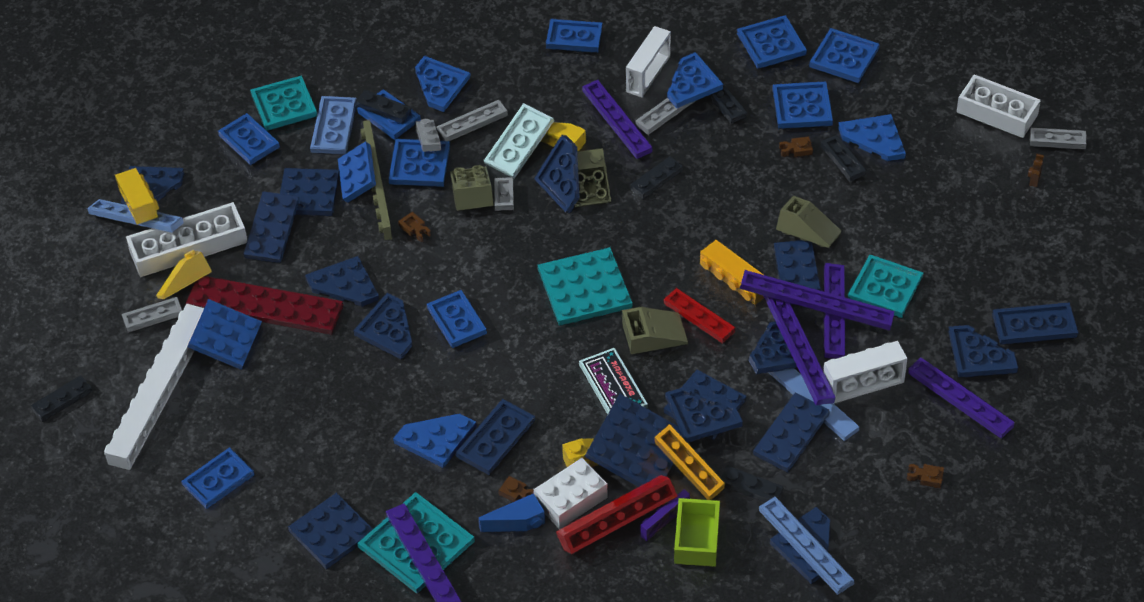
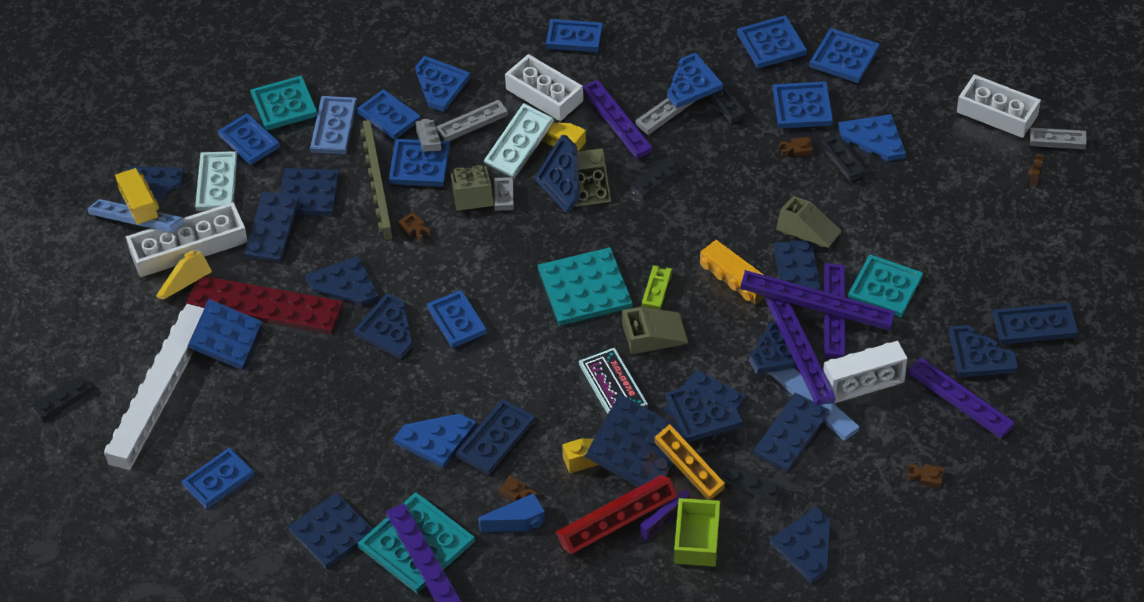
(151, 314): light grey plate -> none
(216, 180): none -> light aqua tile
(356, 172): blue plate -> none
(383, 106): black plate -> none
(544, 87): none -> white brick
(571, 493): white brick -> none
(648, 61): white window -> none
(656, 287): none -> lime plate
(699, 315): red plate -> none
(806, 545): medium blue tile -> none

